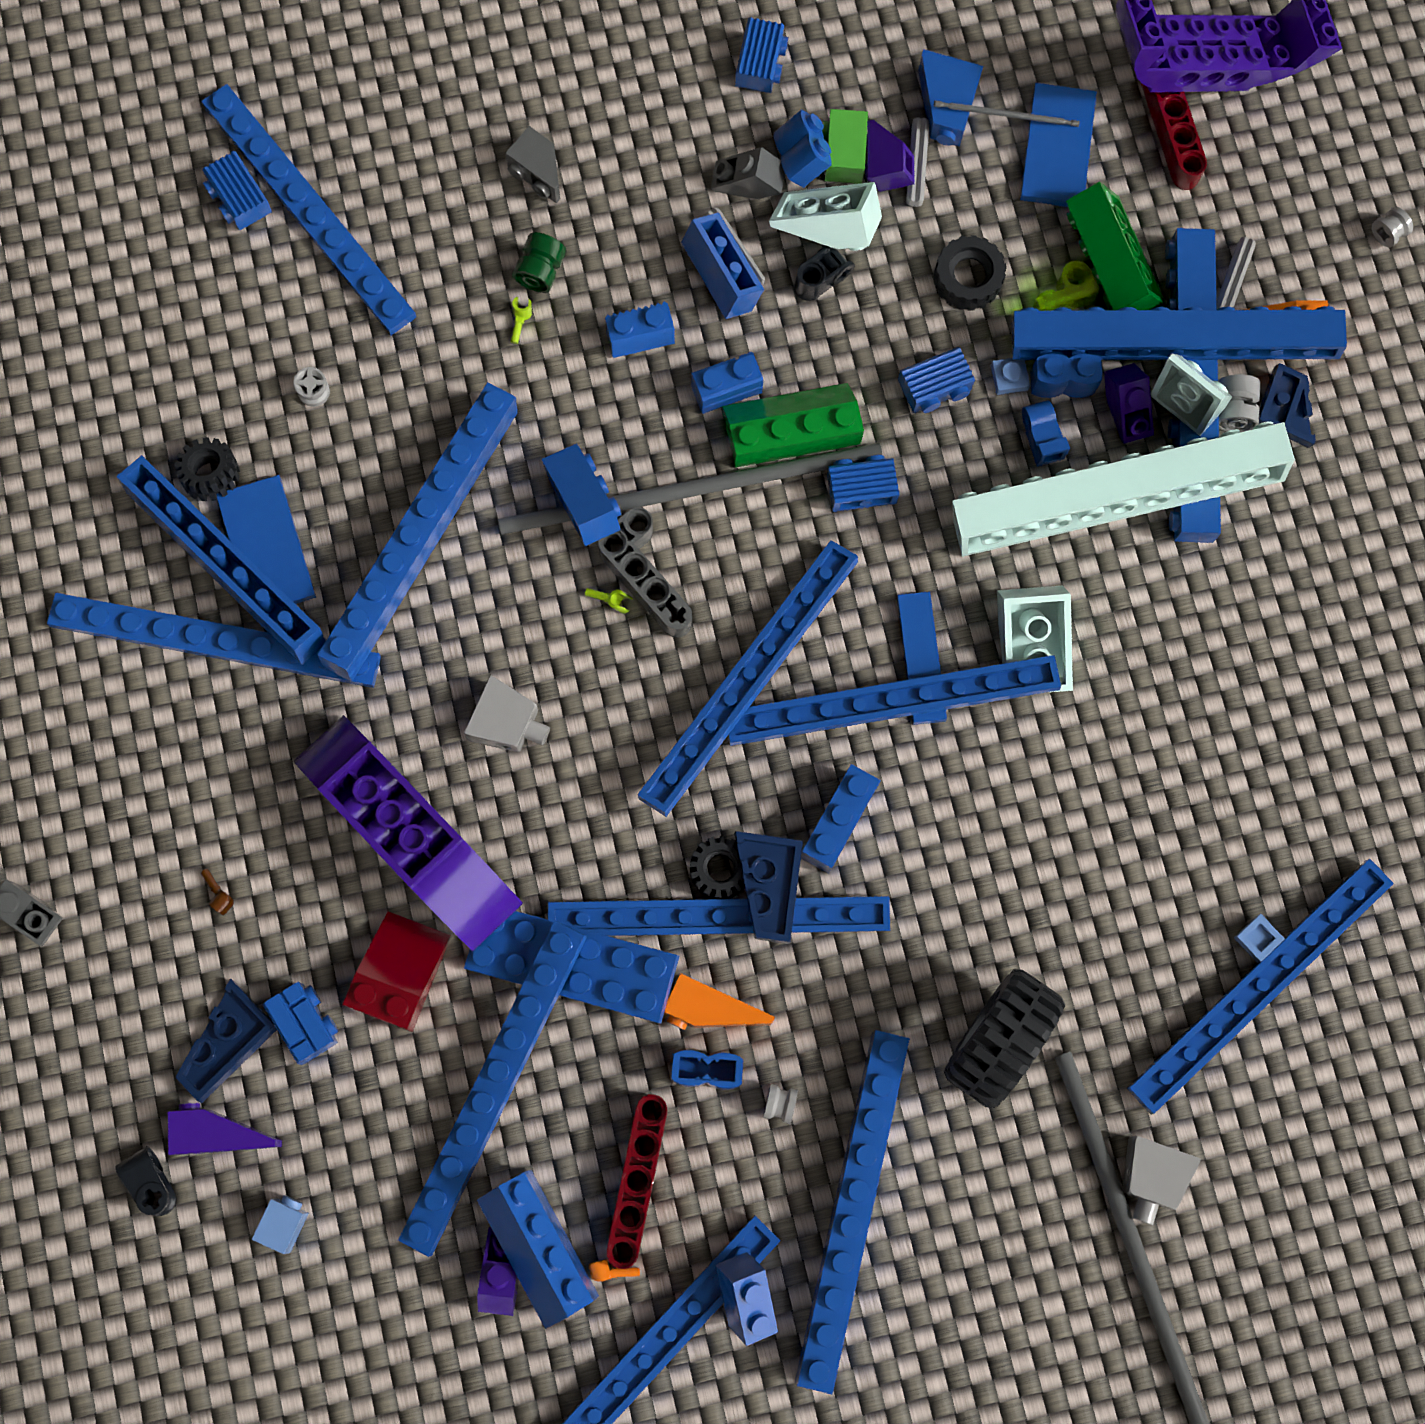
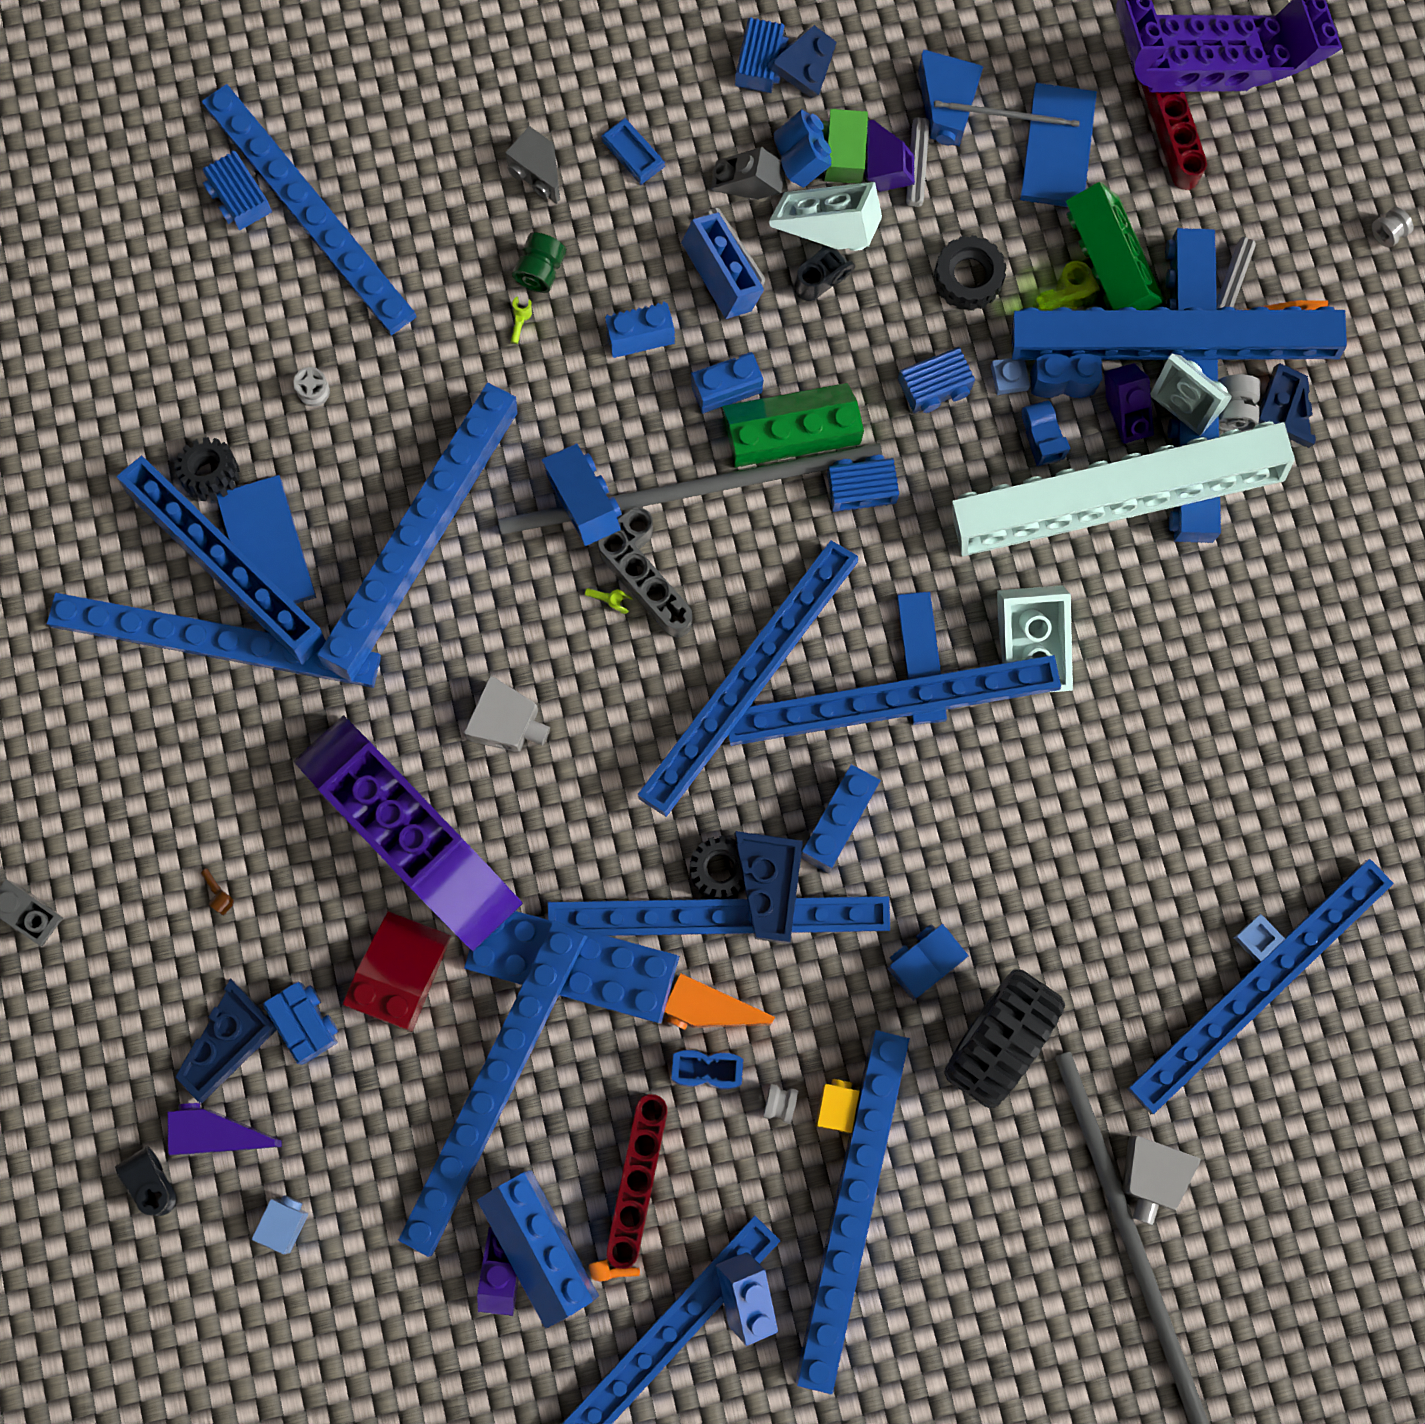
(633, 151): none -> blue tile
(805, 61): none -> dark blue wing
(837, 1106): none -> yellow brick
(926, 961): none -> blue brick

